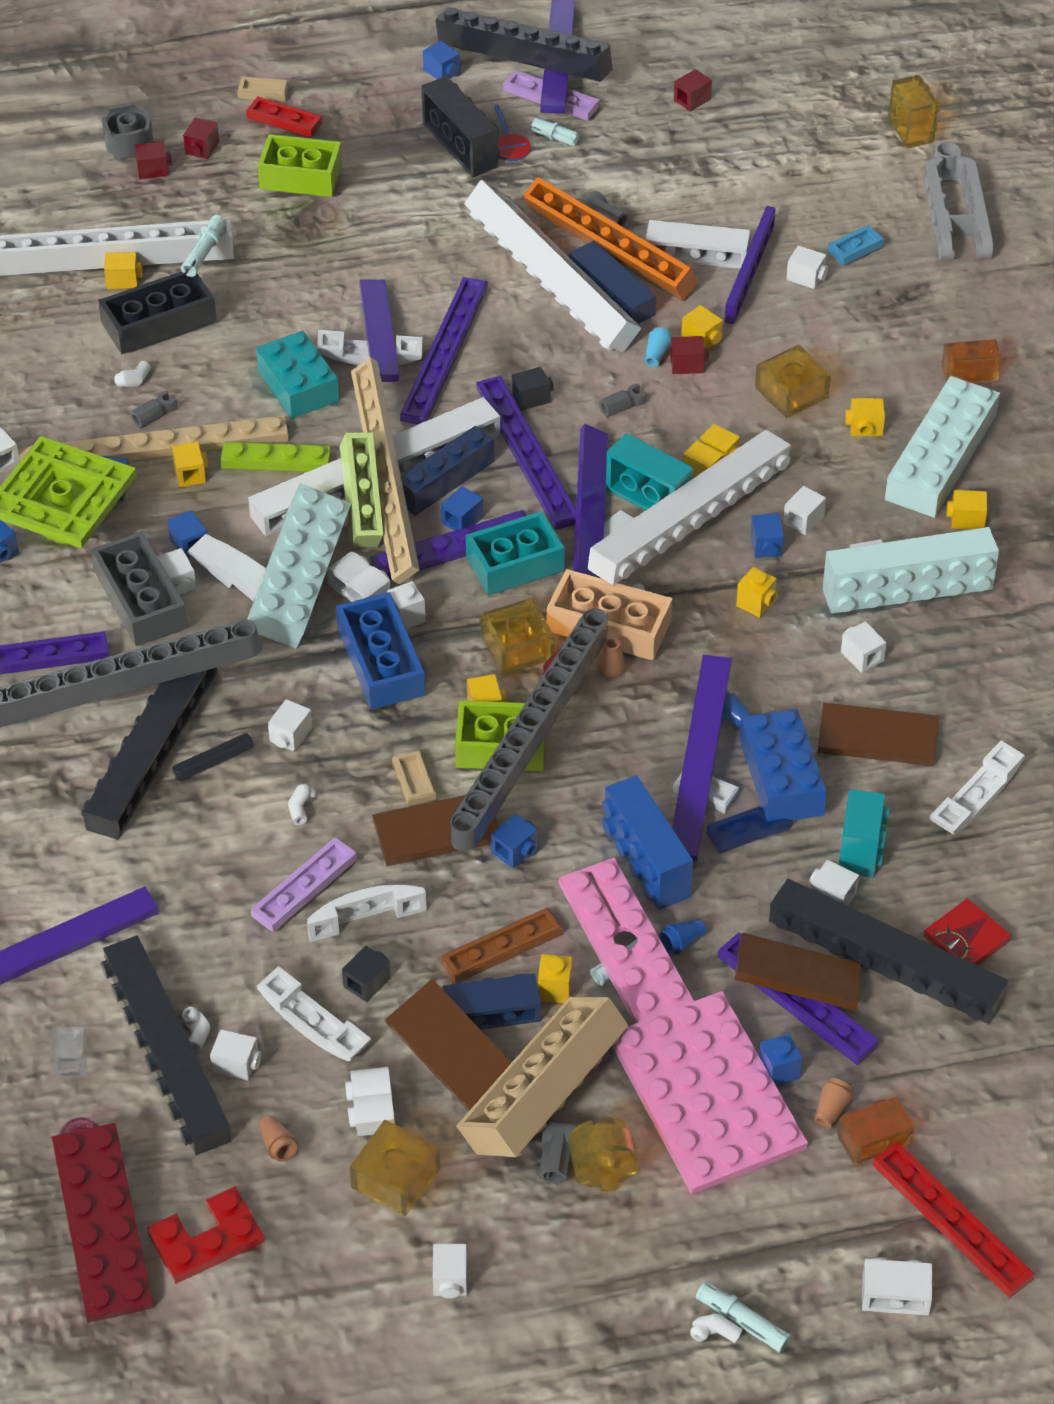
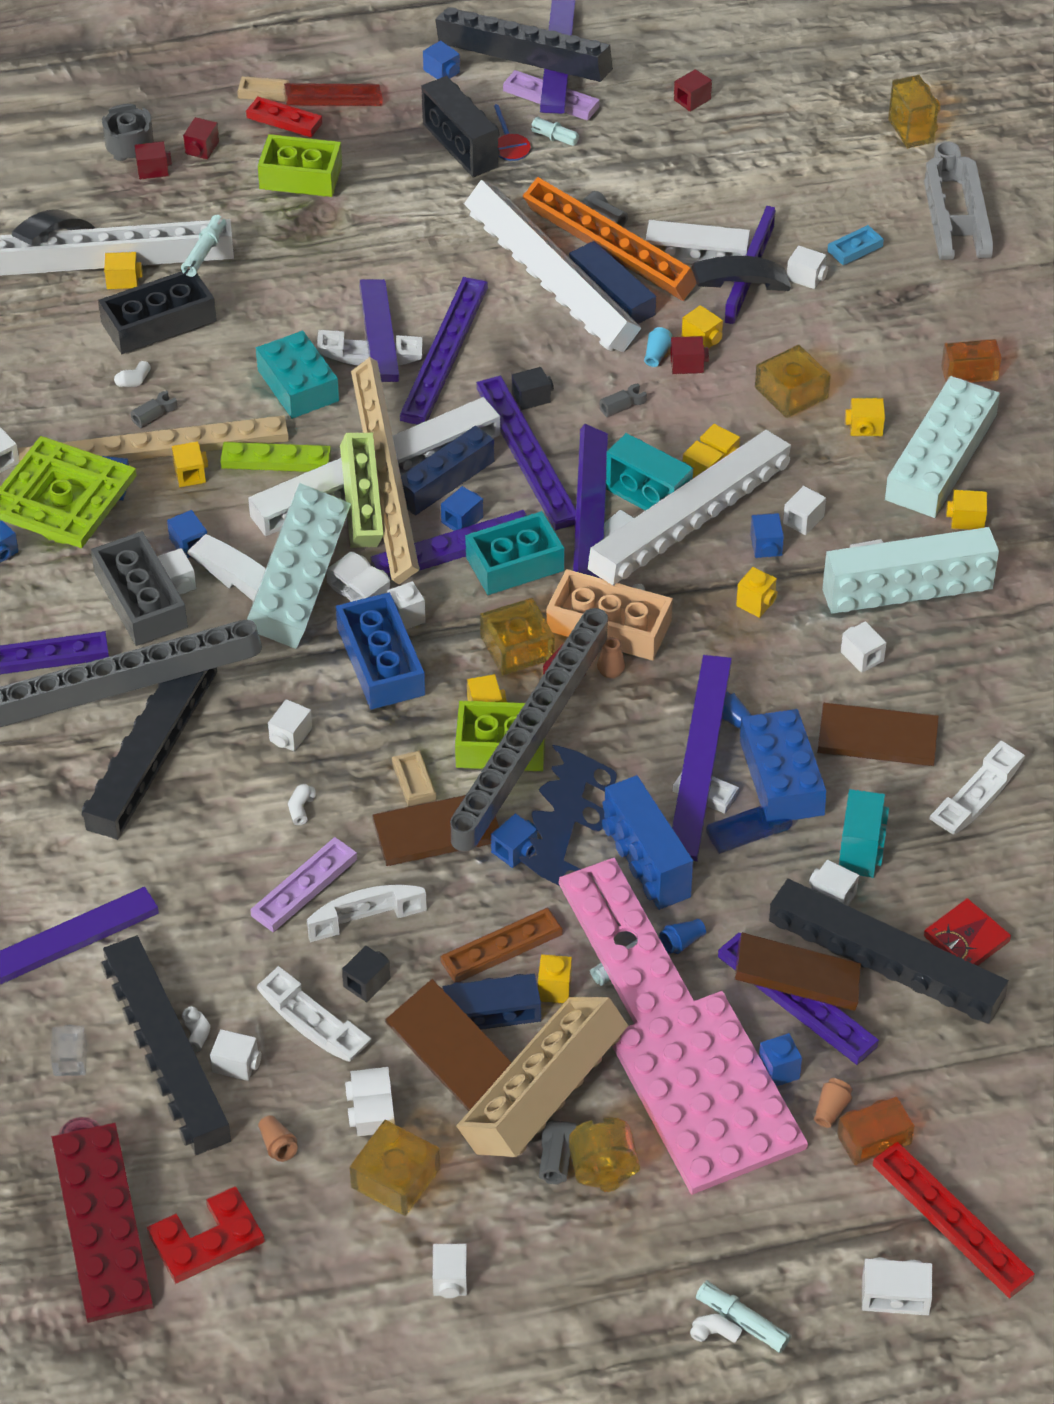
(37, 227): none -> black slope
(212, 757): black axle -> none
(332, 94): none -> clear red tile
(568, 806): none -> dark blue piece
(750, 269): none -> black slope

